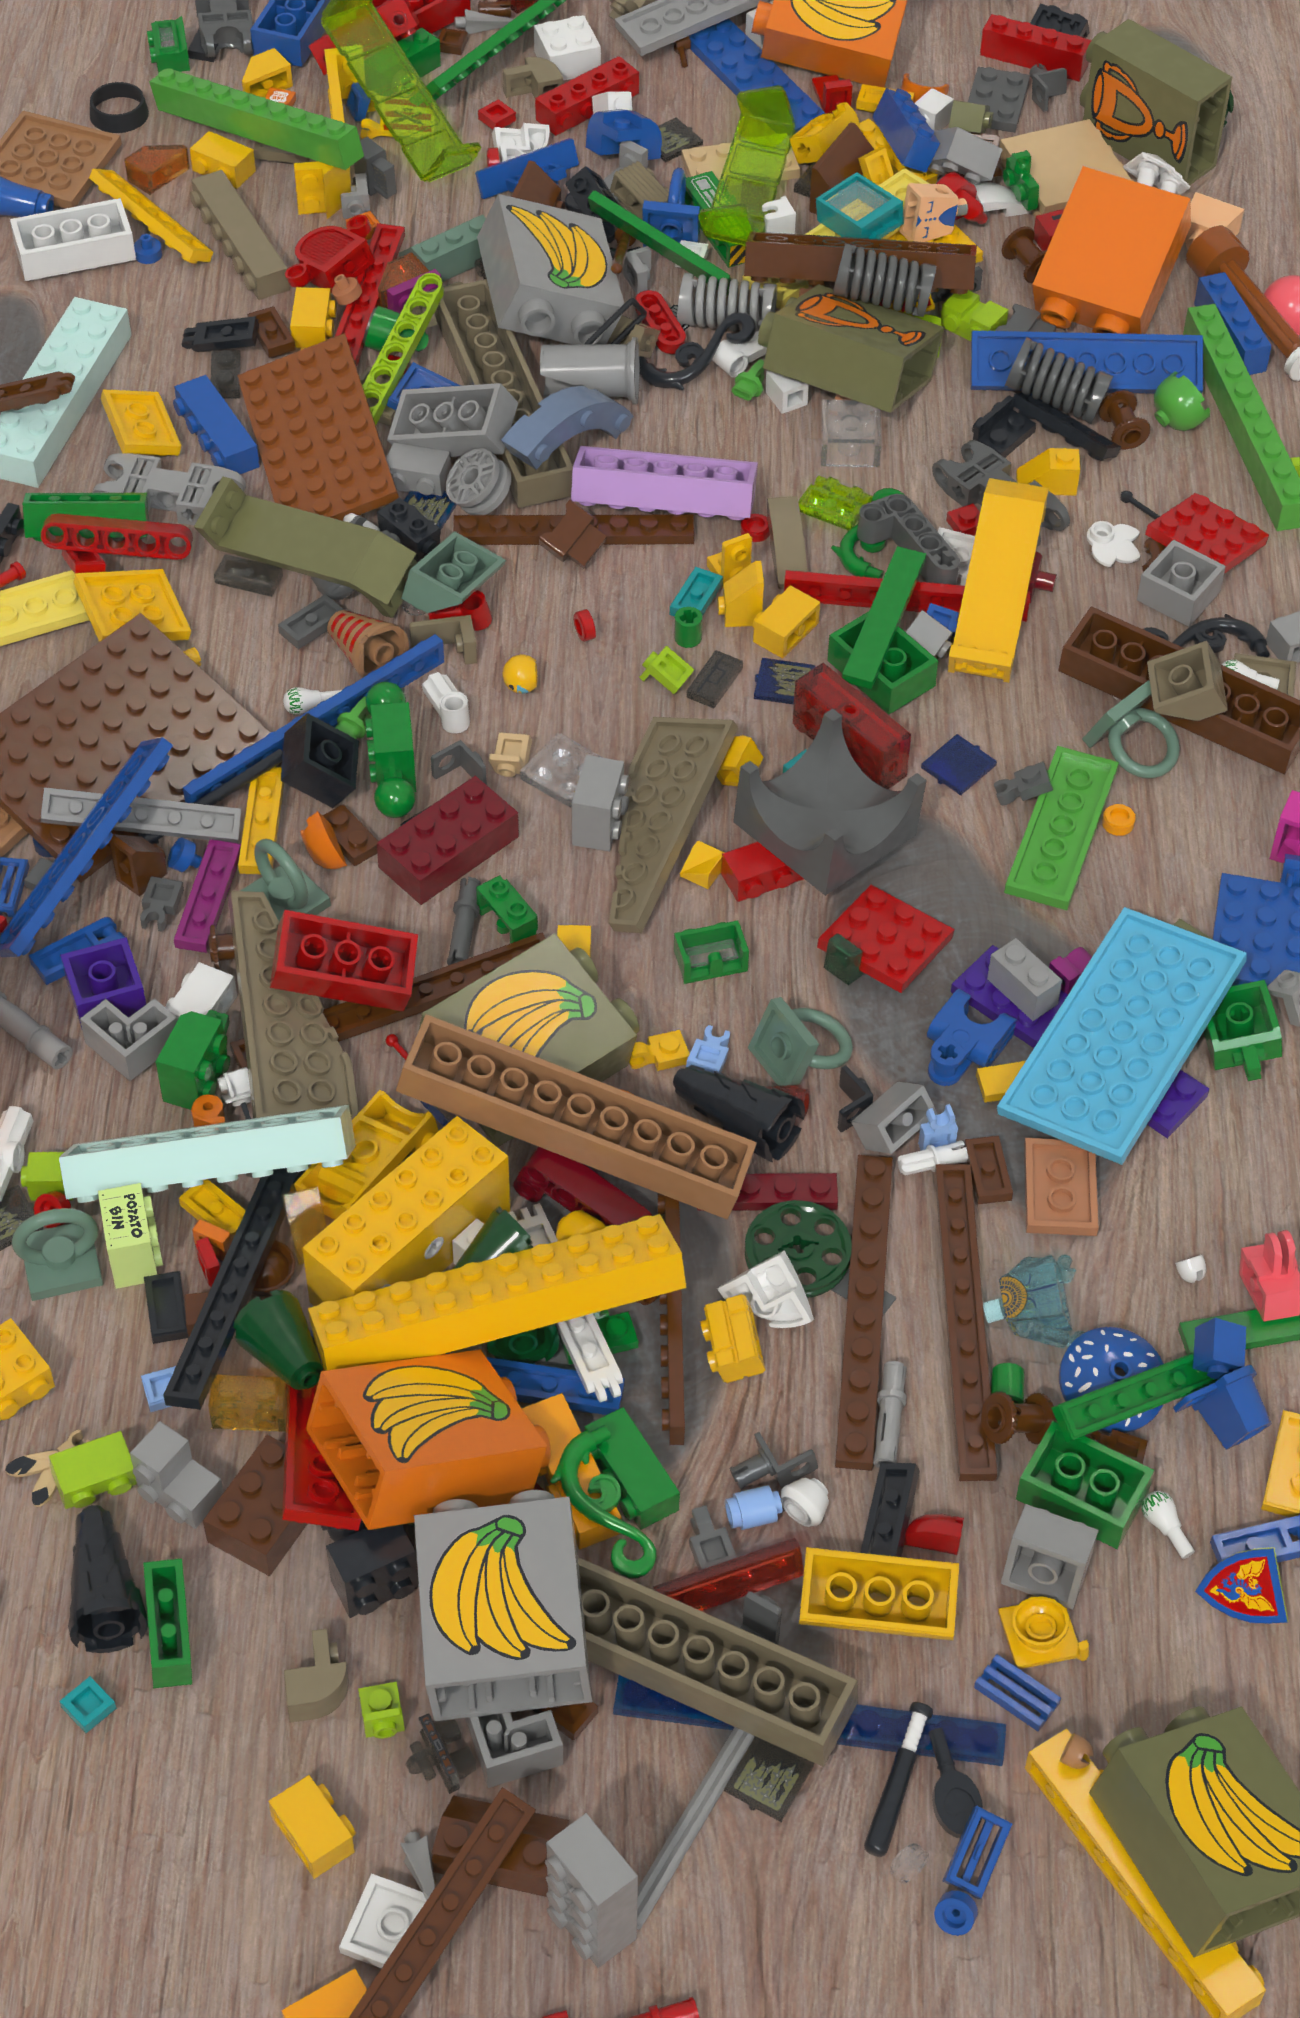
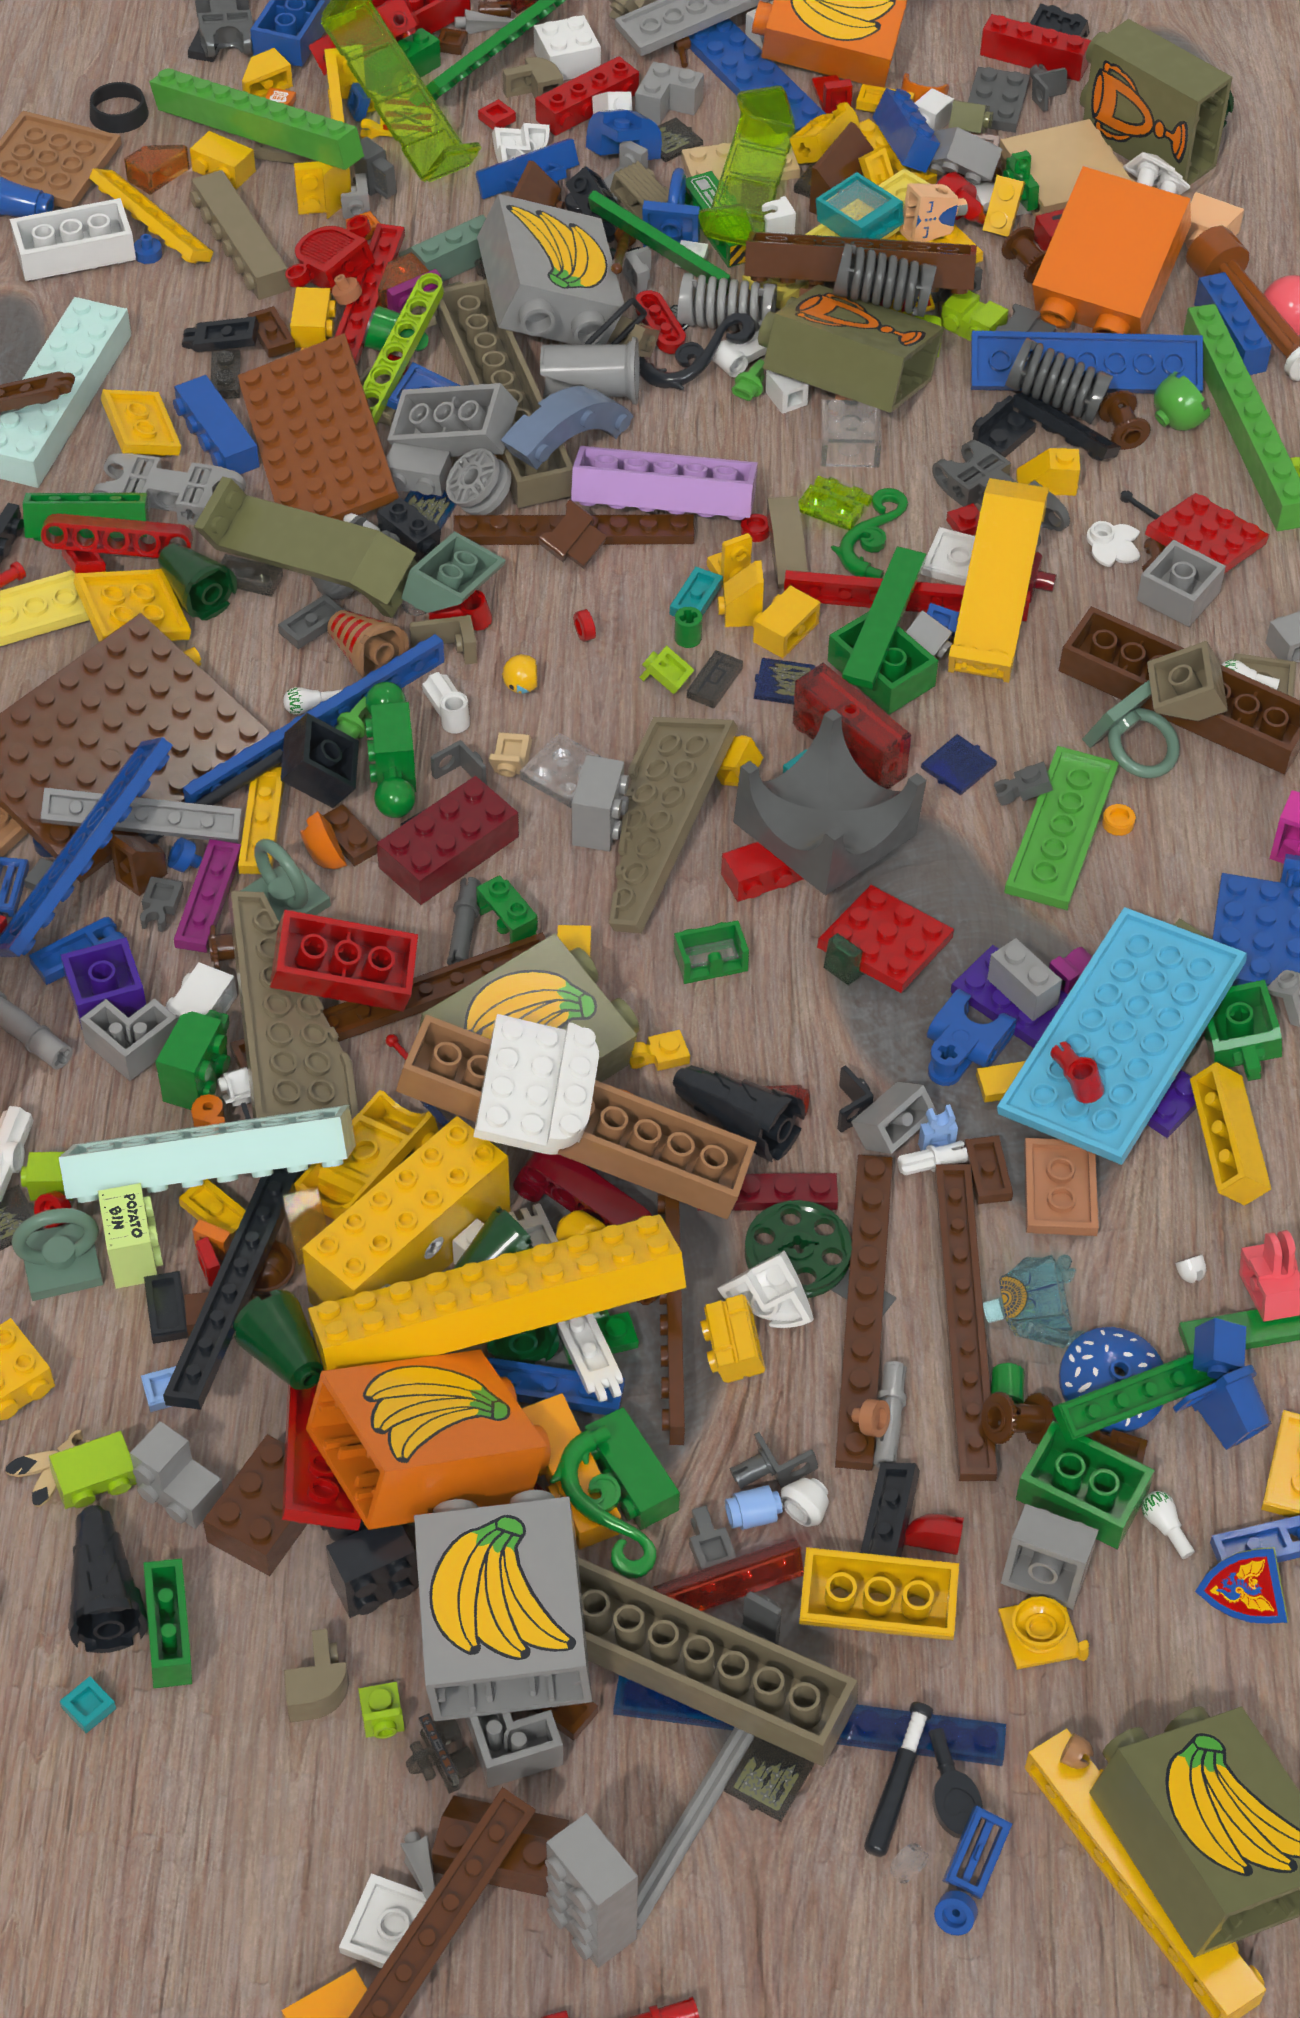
(168, 45): green window -> none
(197, 580): none -> dark green cone
(248, 1403): clear yellow brick -> none
(312, 1825): yellow brick -> none
(492, 156): red tile -> none
(537, 1085): none -> white plate
(669, 89): none -> light grey brick
(702, 865): yellow slope -> none
(709, 1052): light blue plate -> none
(788, 1047): sand green tile -> none
(872, 1417): none -> nougat tile
(908, 527): dark grey beam -> none
(1003, 206): none -> yellow plate
(1025, 1681): blue tile -> none
(1080, 1072): none -> red pin
(1220, 625): black plant -> none
(1230, 1134): none -> yellow brick

